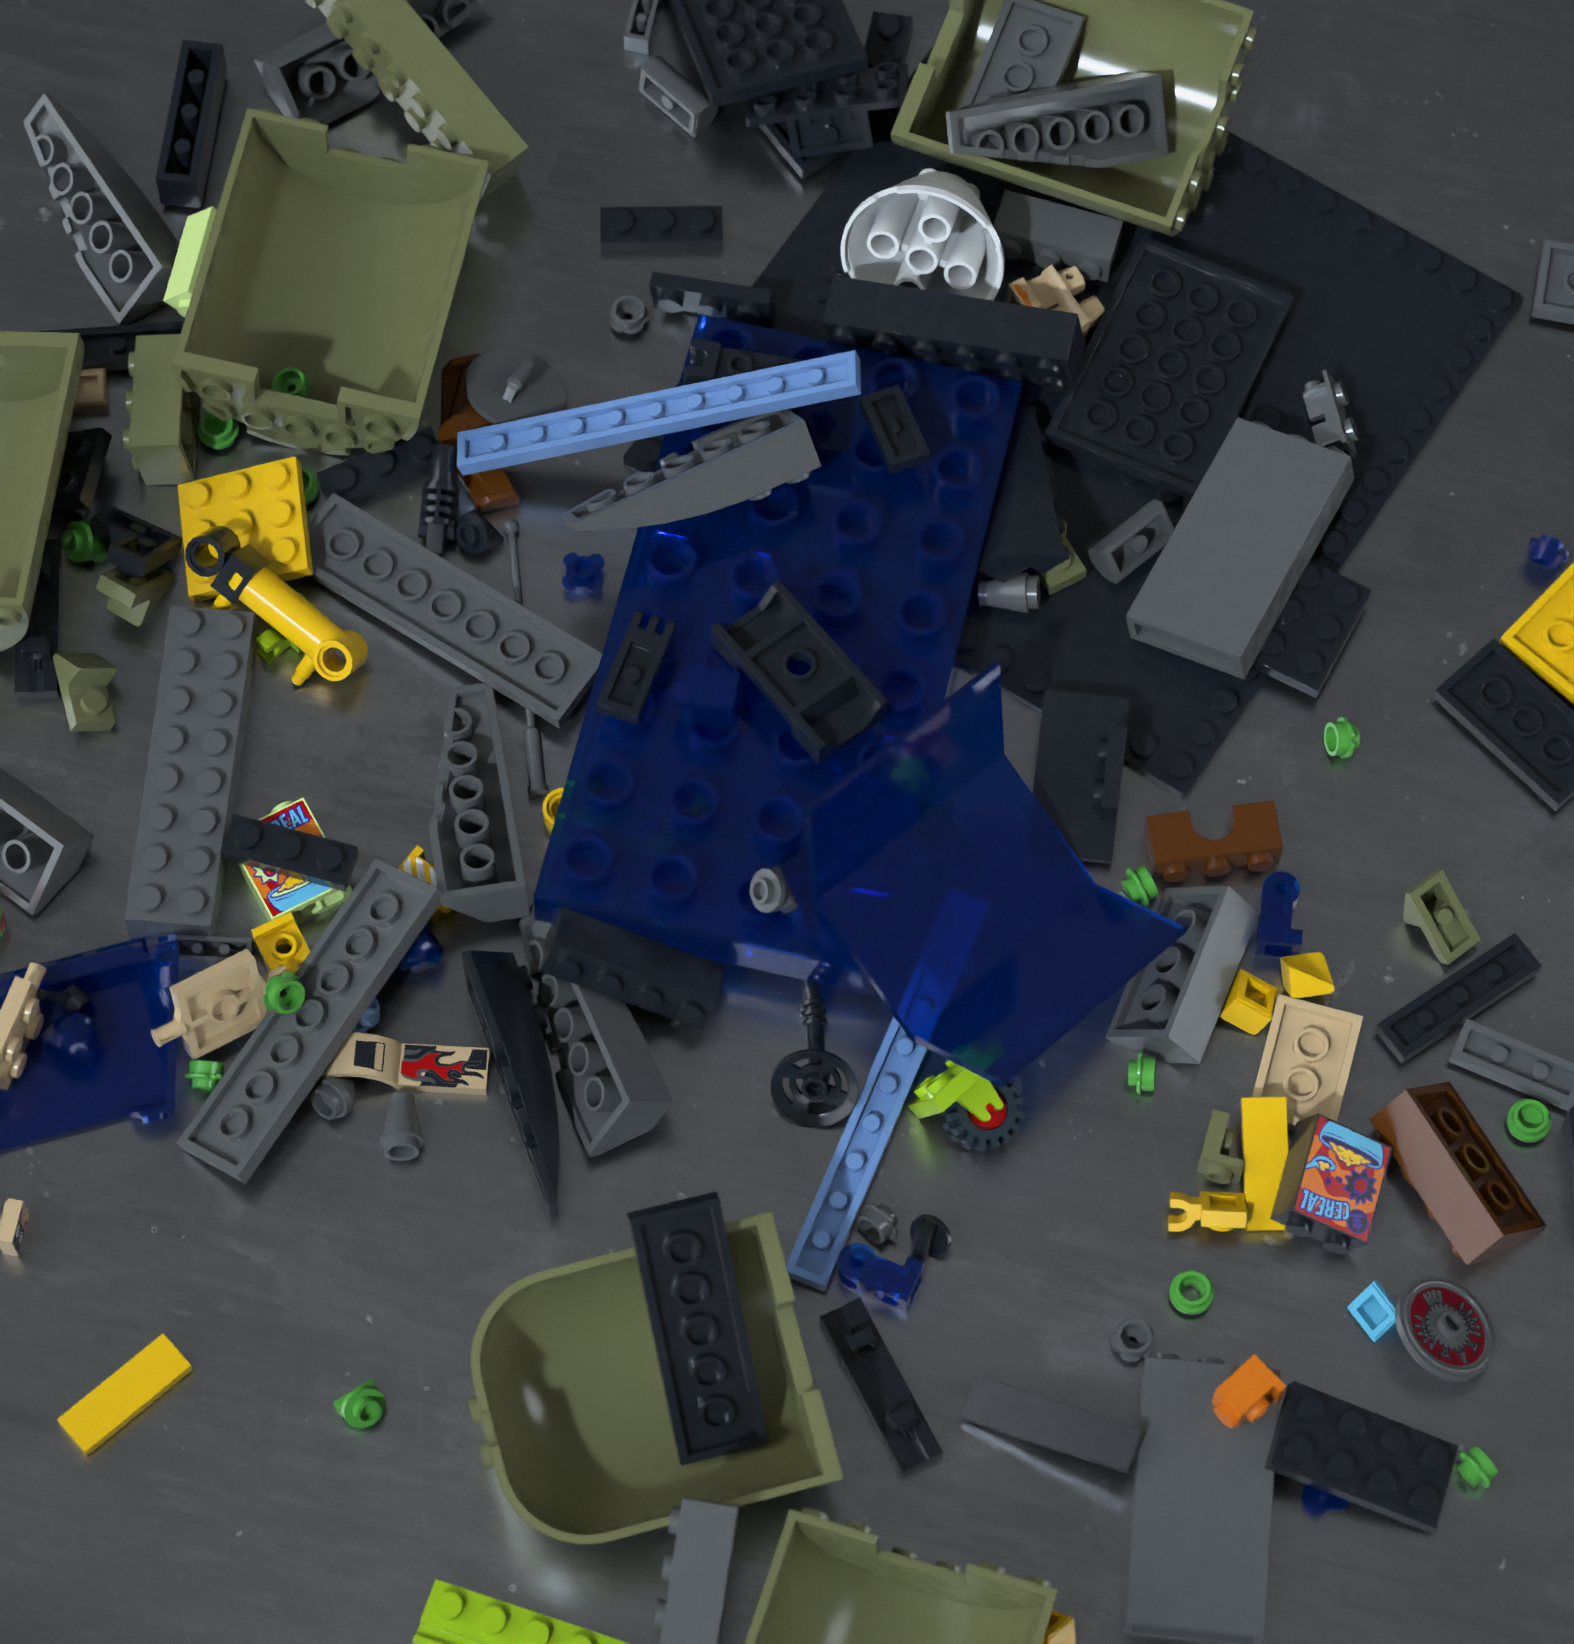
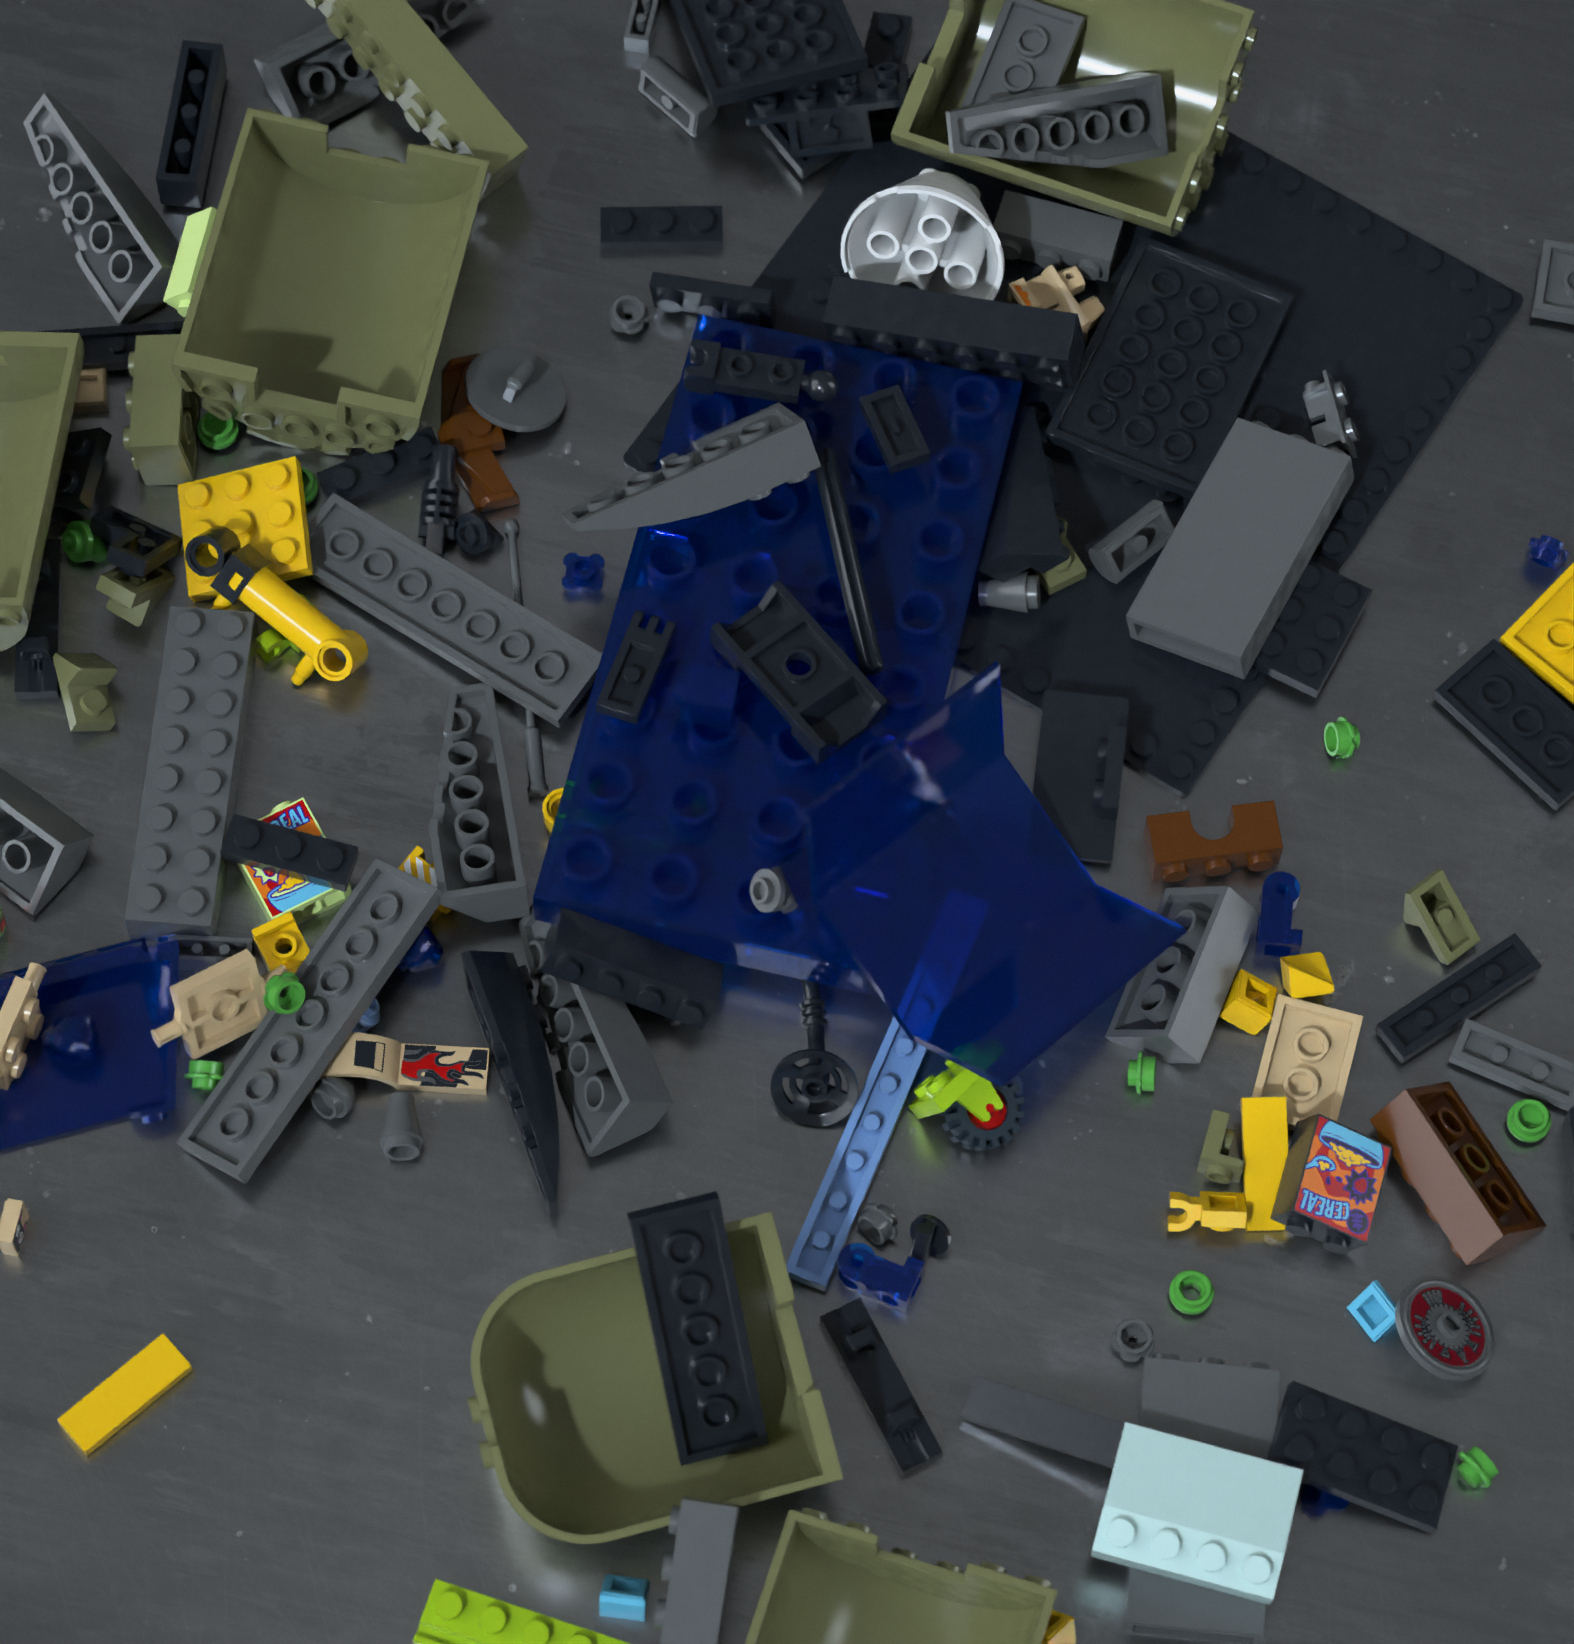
(71, 998): black hand -> none
(289, 378): bright green plate -> none
(361, 1405): bright green plate -> none
(624, 1597): none -> medium azure slope
(659, 412): medium blue plate -> none
(848, 563): none -> black axle
(1139, 885): bright green plate -> none
(1197, 1513): none -> light aqua slope
(1247, 1393): orange brick -> none

